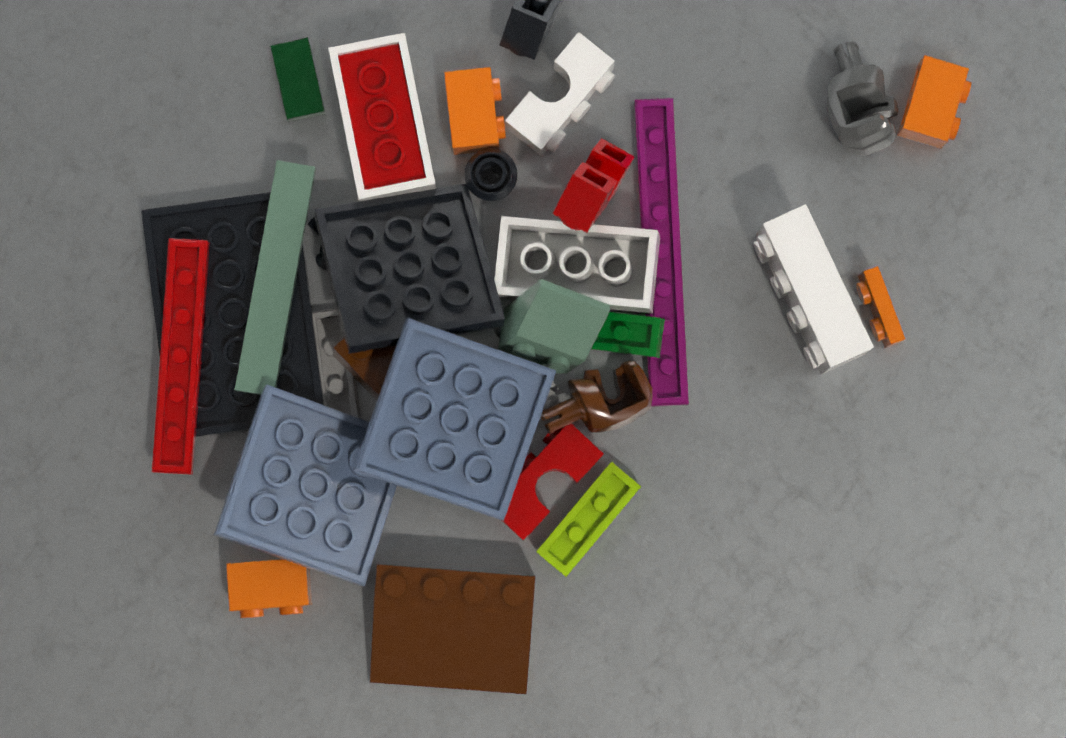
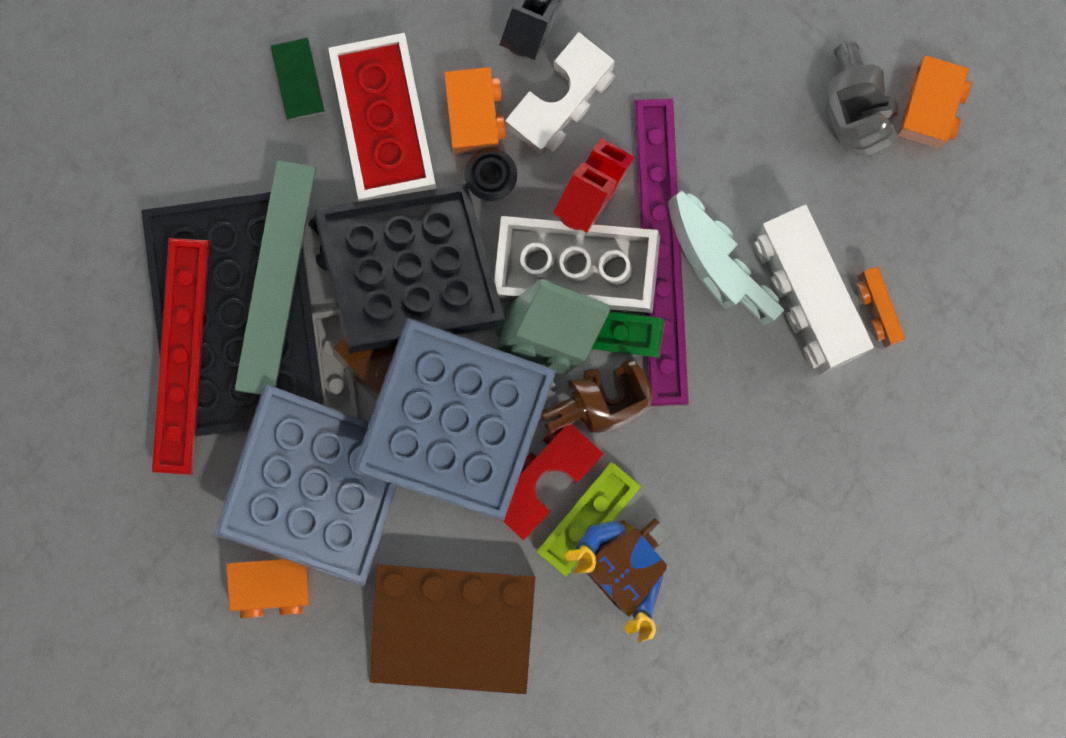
(625, 568): none -> torso
(707, 251): none -> light aqua slope

